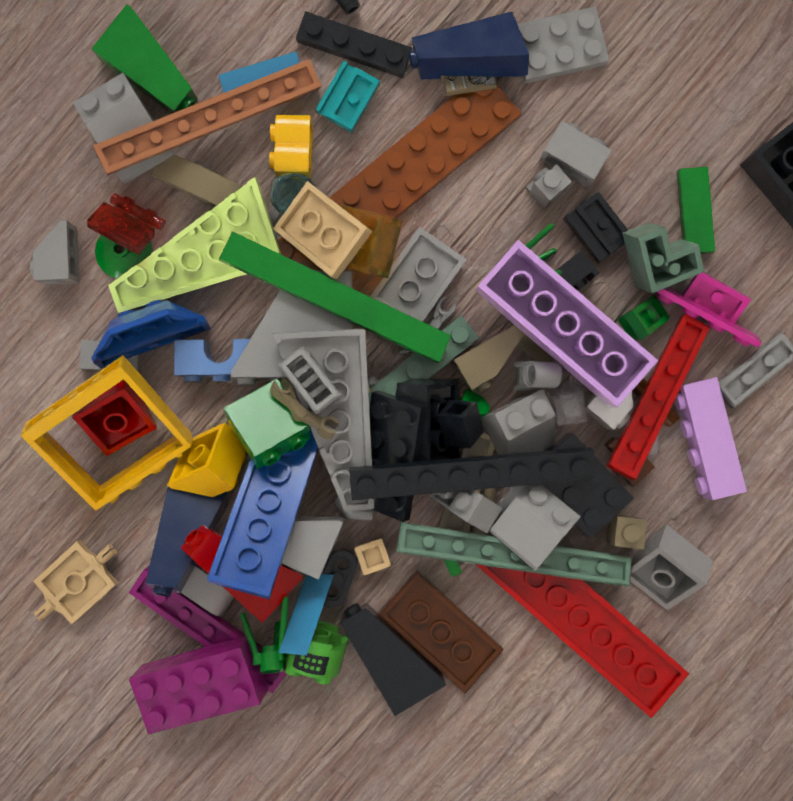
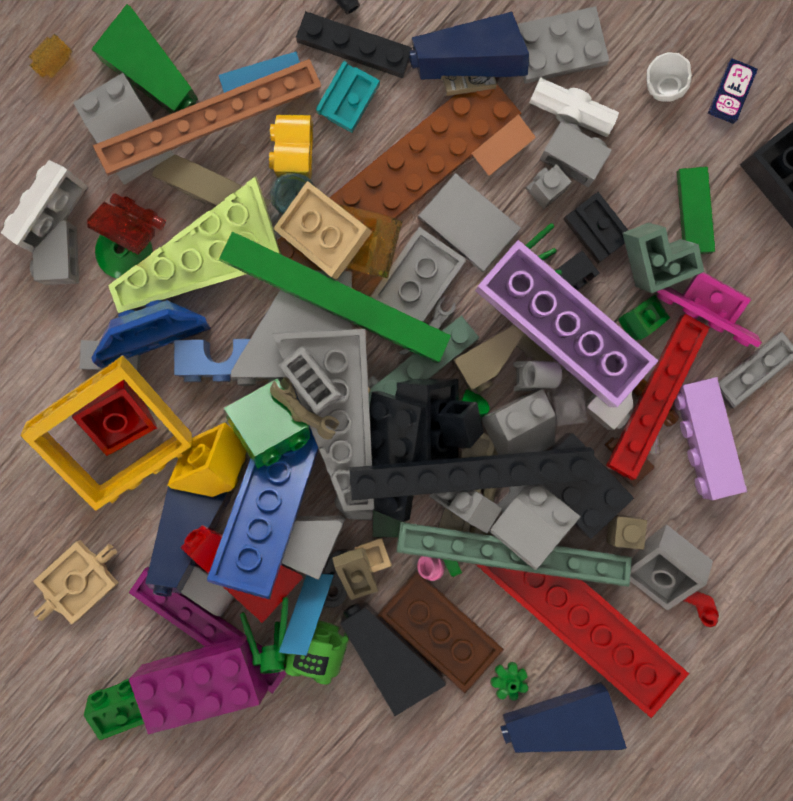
(43, 206): none -> white slope
(50, 56): none -> clear yellow brick
(112, 710): none -> green bracket
(355, 573): none -> dark tan slope
(384, 525): none -> dark green tile
(430, 568): none -> bright pink plate
(469, 222): none -> light grey tile
(503, 145): none -> nougat slope
(509, 681): none -> green plant
(566, 723): none -> dark blue slope
(574, 107): none -> white piece
(669, 77): none -> white hair
(705, 607): none -> red arm
(732, 91): none -> tile

